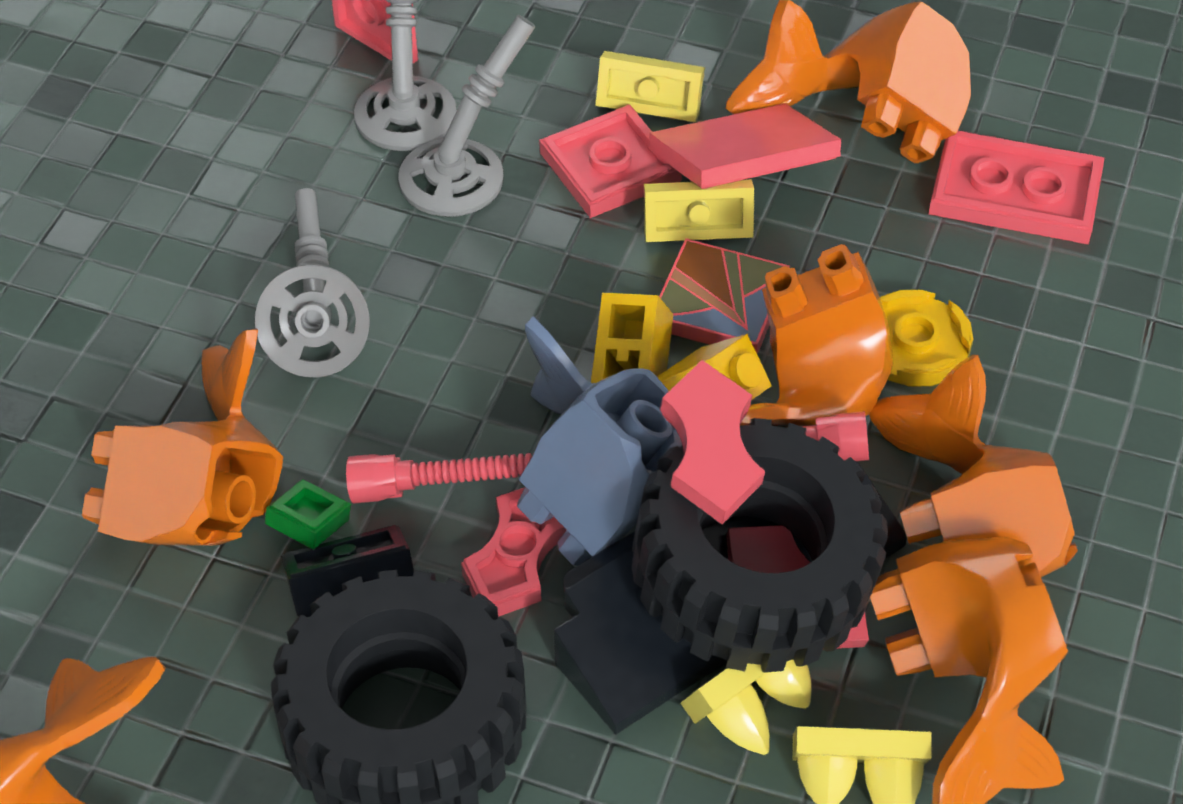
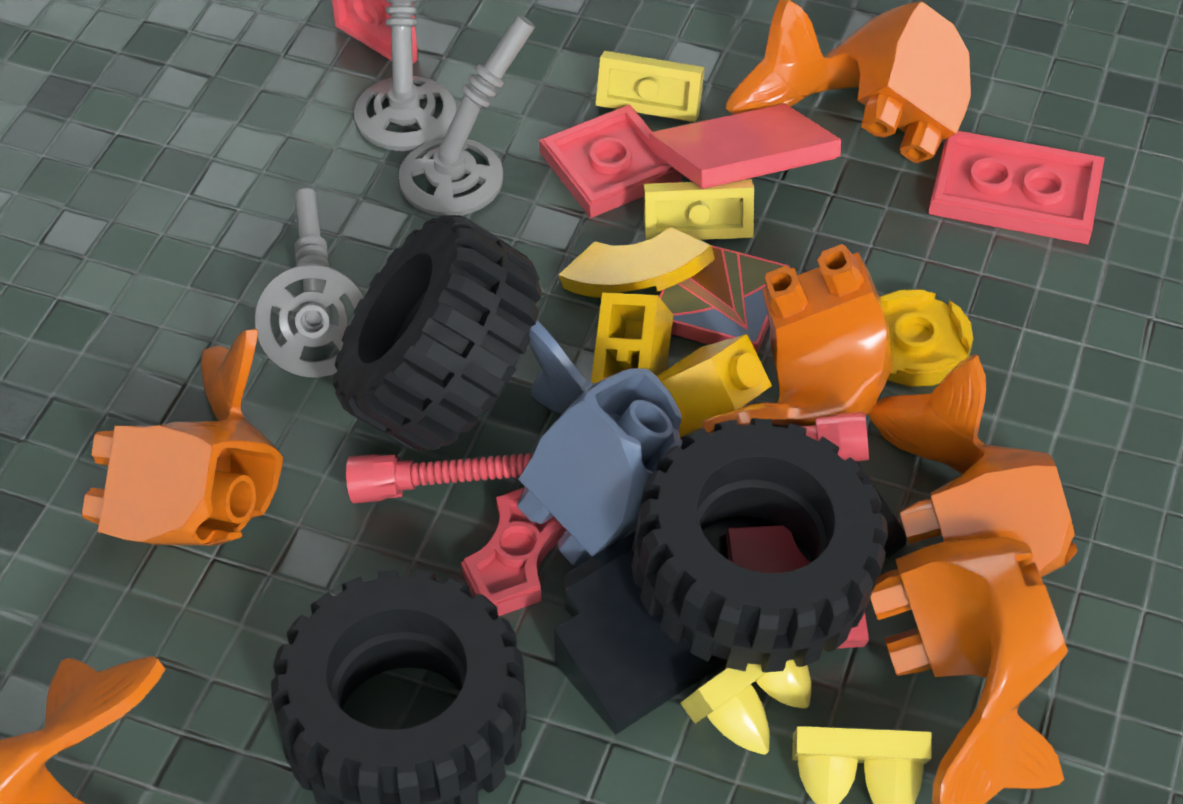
(307, 514): green tile -> none
(332, 563): black slope -> none
(437, 333): none -> black tyre
(625, 268): none -> yellow tile
(715, 465): coral tile -> none

